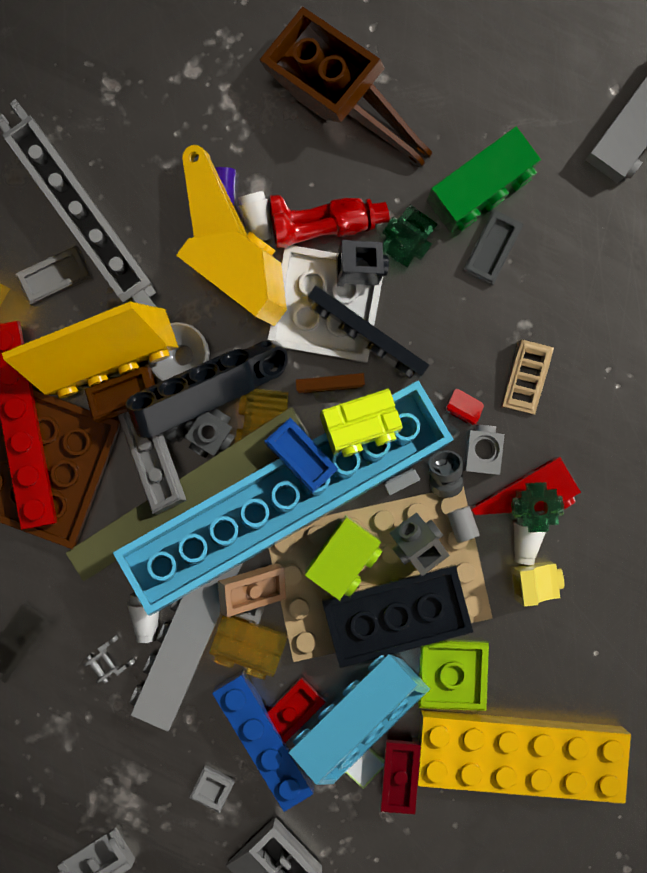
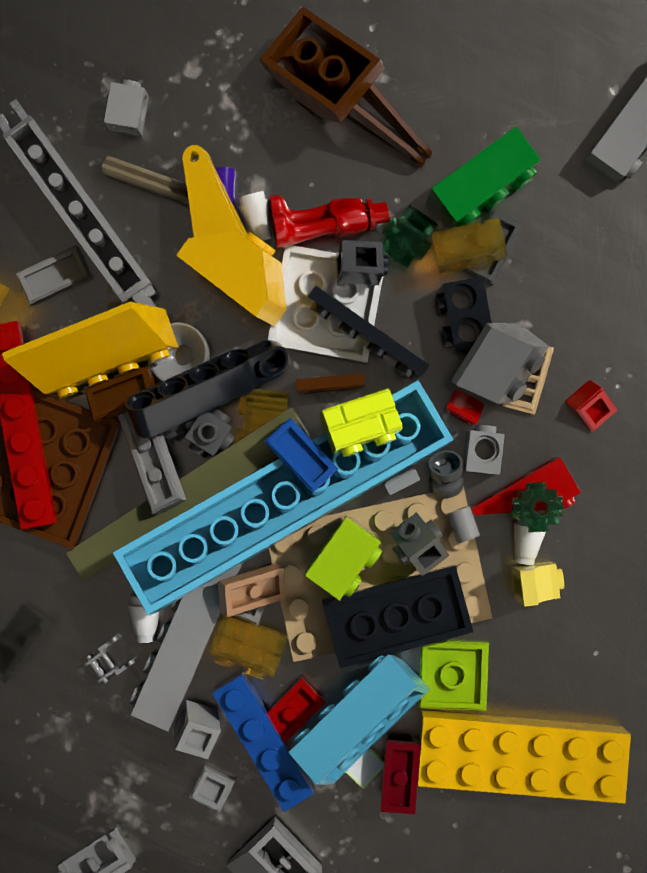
(126, 107): none -> light grey brick
(145, 179): none -> dark tan axle
(196, 729): none -> light grey brick
(469, 245): none -> clear yellow brick
(476, 314): none -> black brick
(501, 362): none -> dark grey slope
(591, 405): none -> red slope

